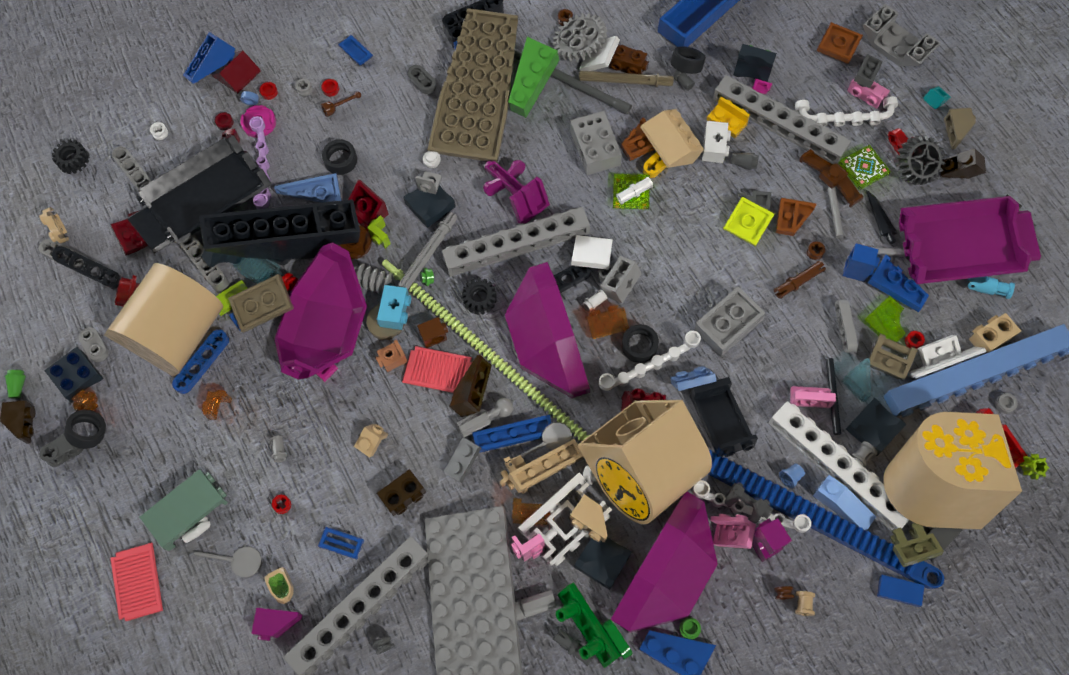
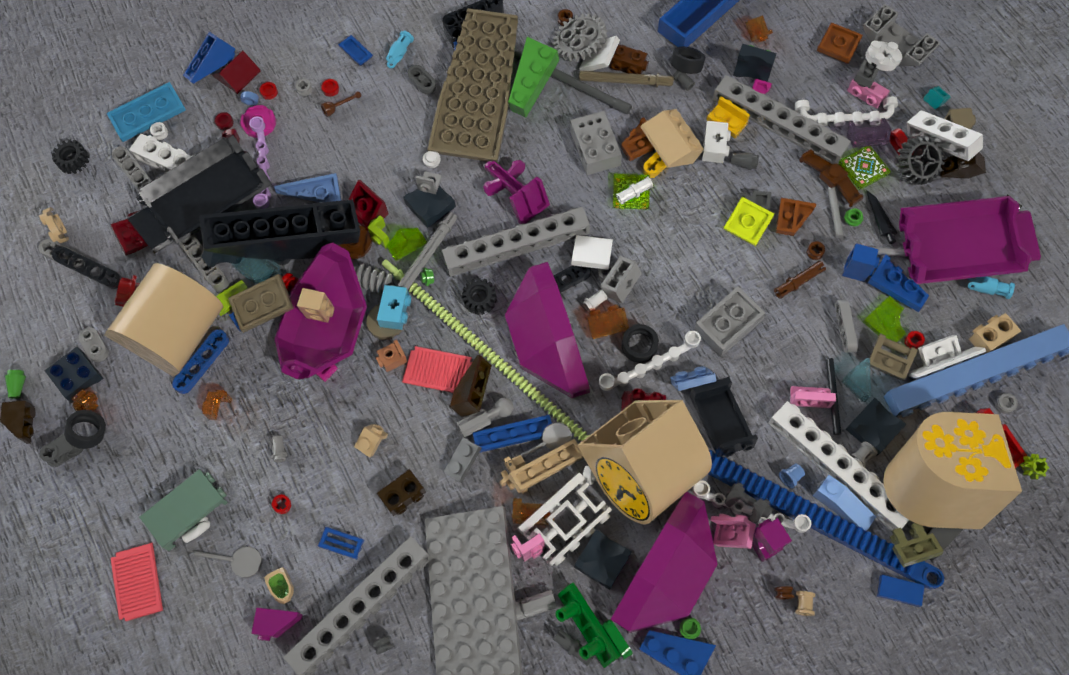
(146, 110): none -> dark azure plate
(157, 154): none -> white brick
(315, 305): none -> tan brick
(334, 146): black tyre -> none
(399, 48): none -> medium azure piece
(405, 241): none -> clear neon green slope
(433, 332): reddish brown brick -> none
(590, 517): tan slope -> none
(758, 29): none -> clear orange bracket
(856, 213): none -> bright green plate
(870, 135): none -> clear purple panel
(884, 55): none -> white plate
(952, 137): none -> white brick

